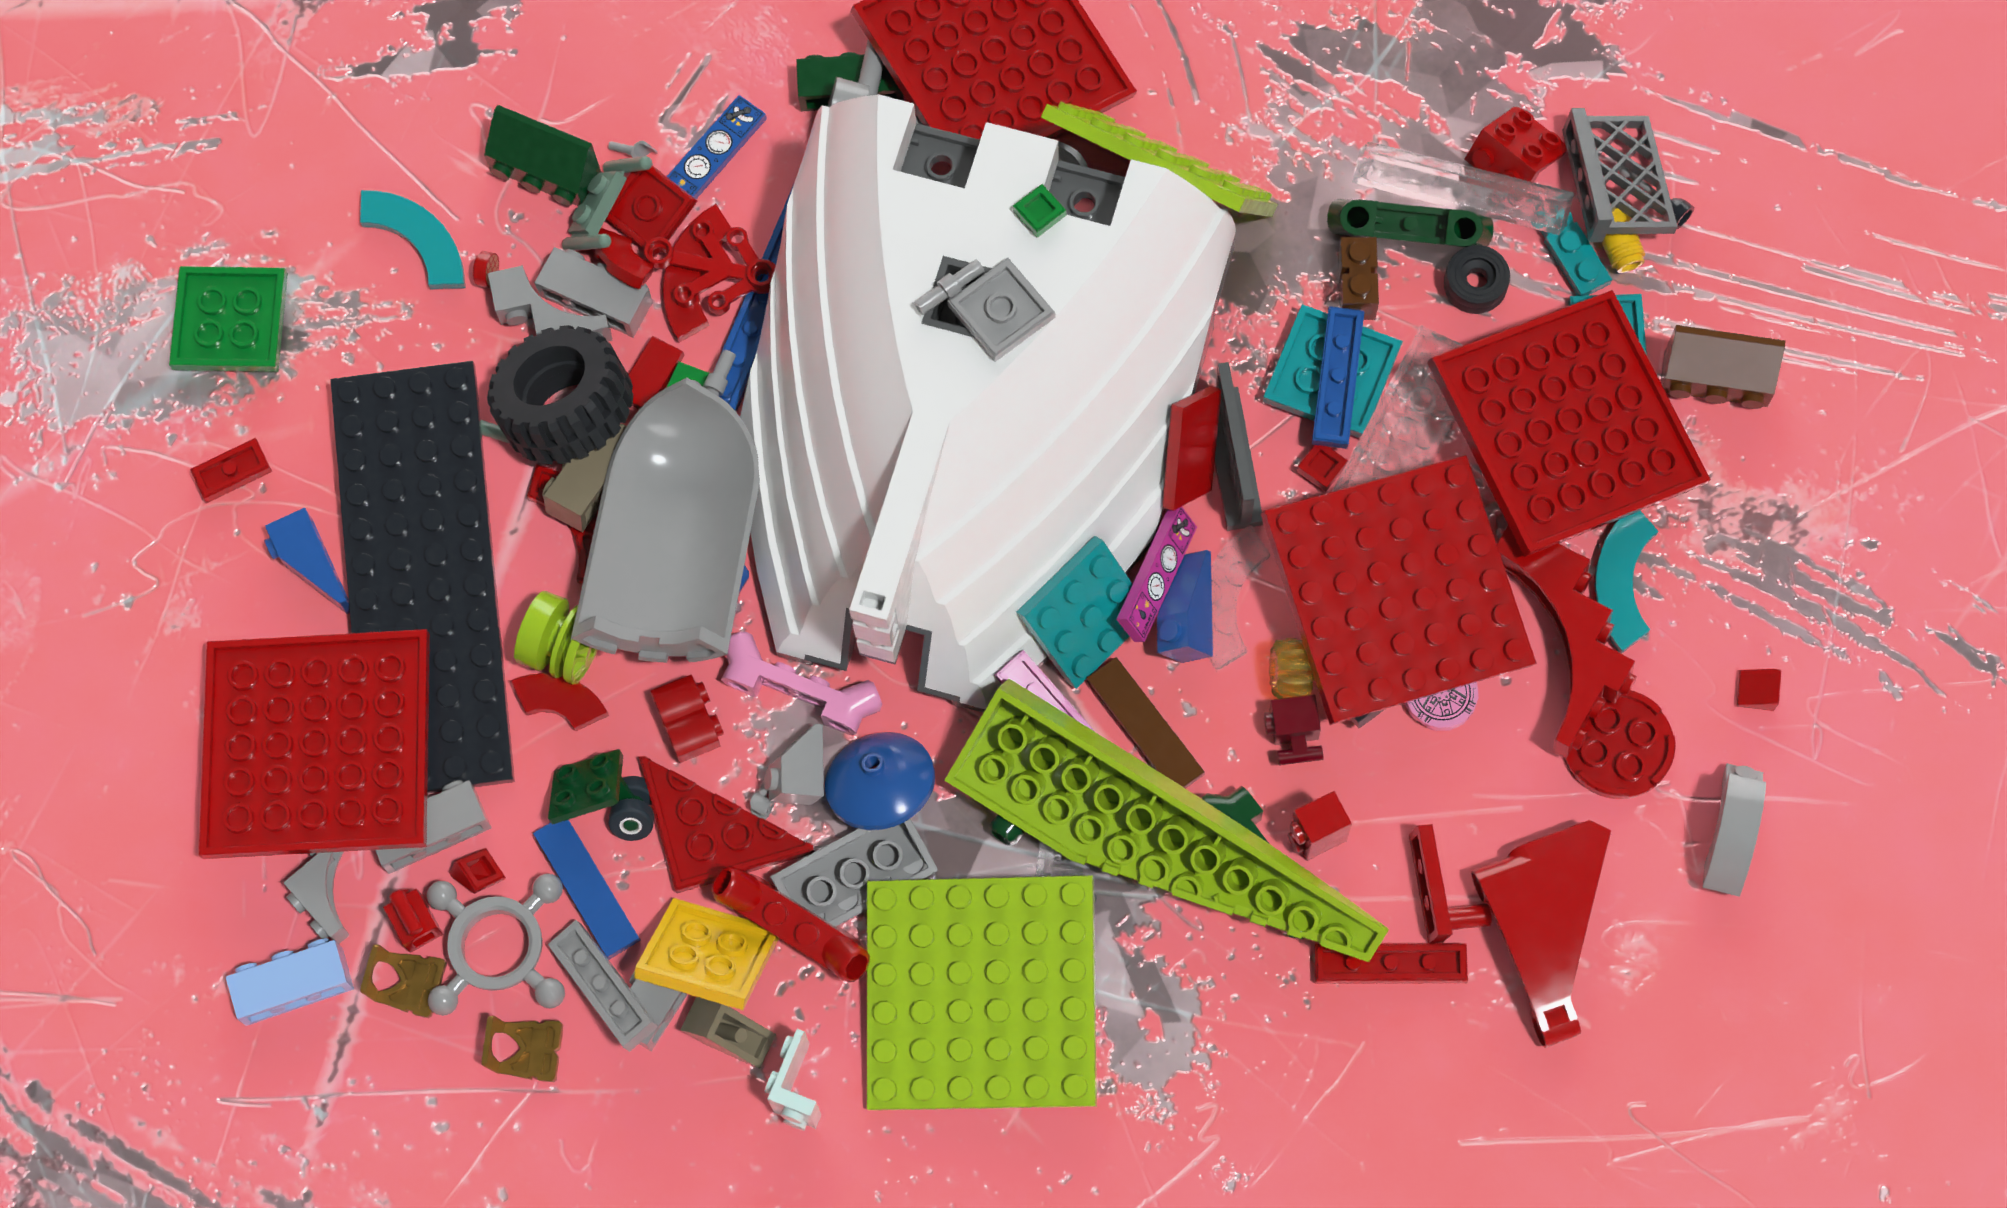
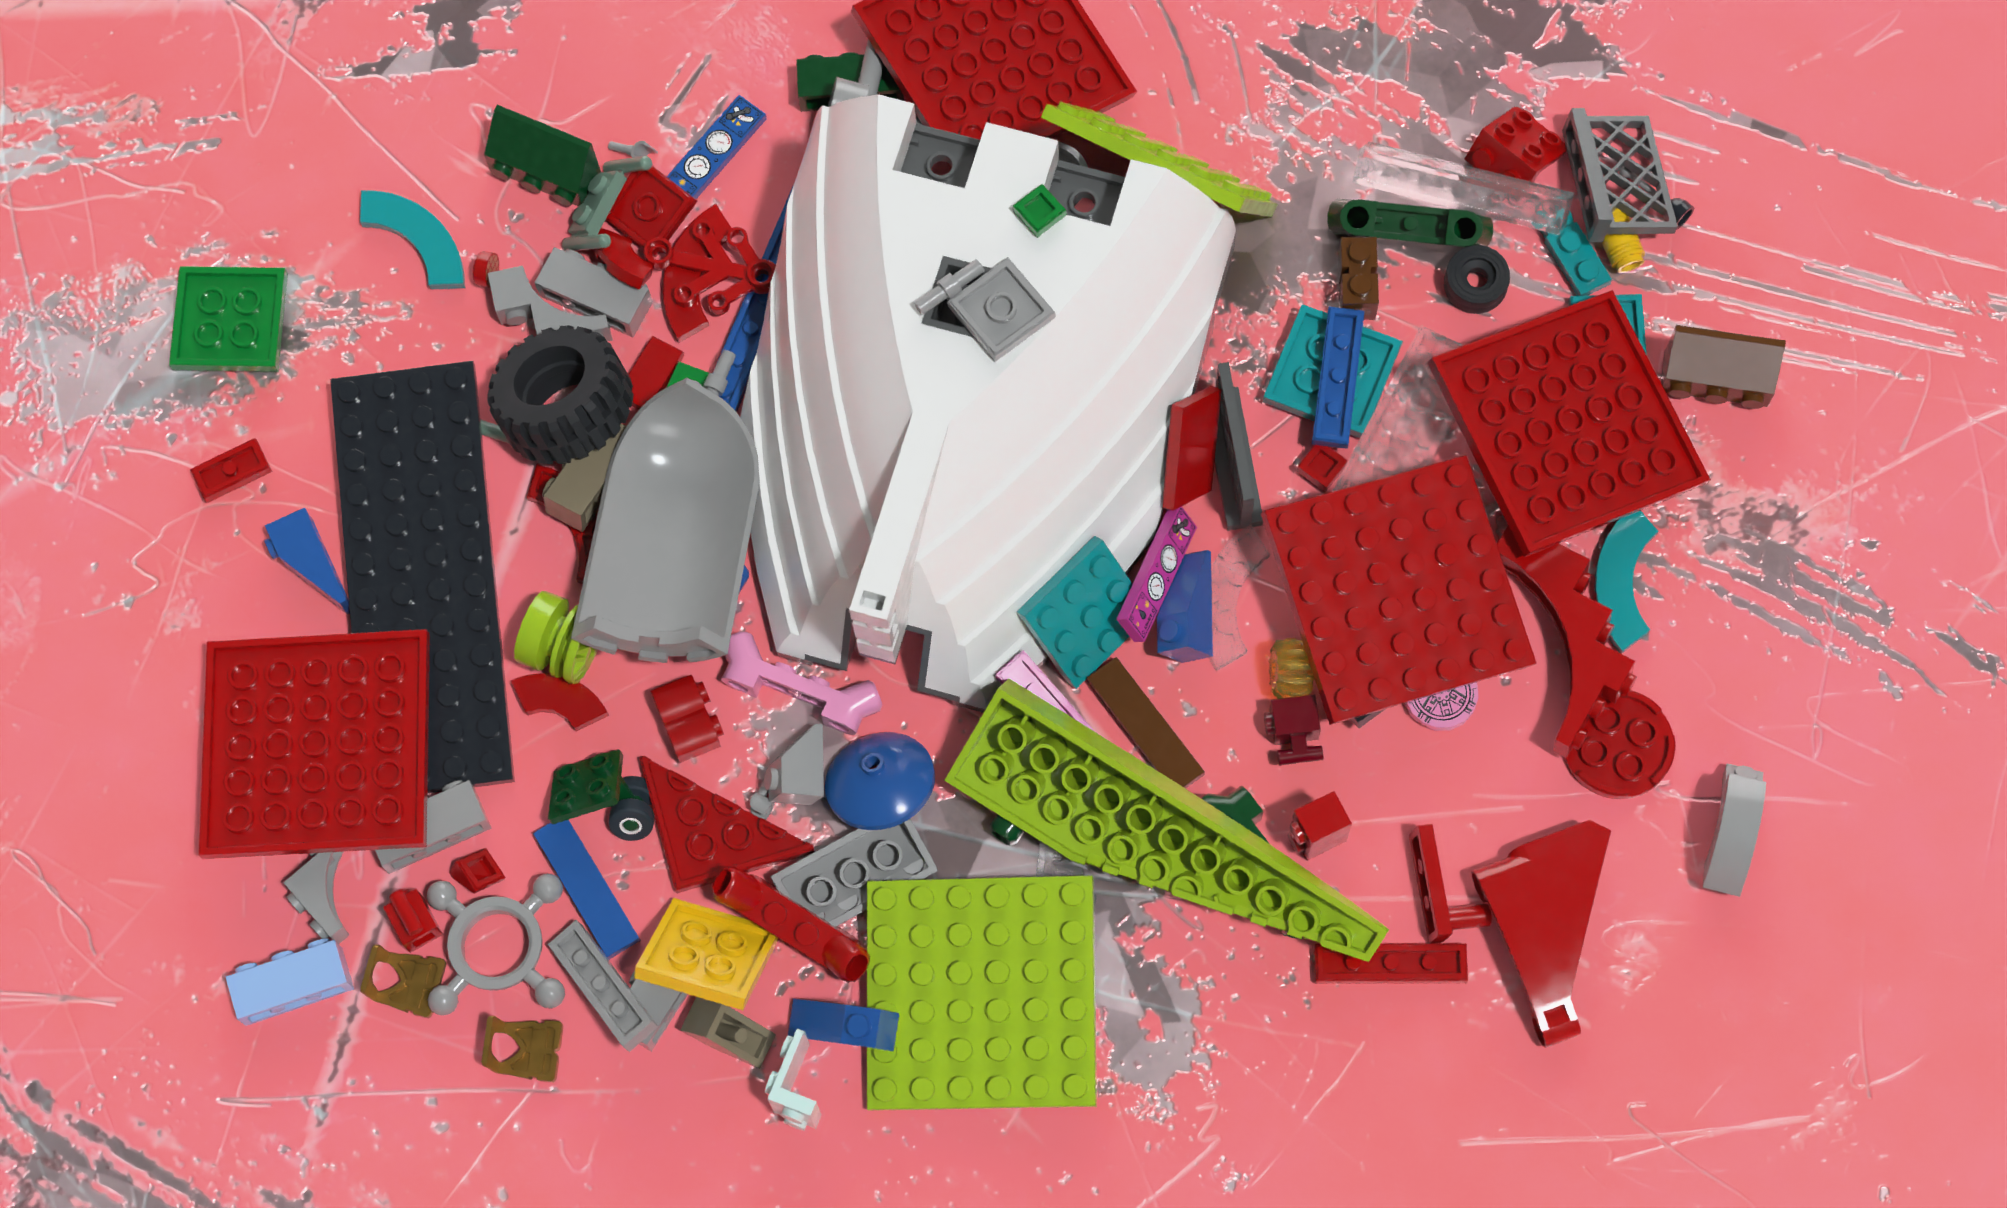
(844, 1024): none -> blue slope
(1759, 689): red slope -> none

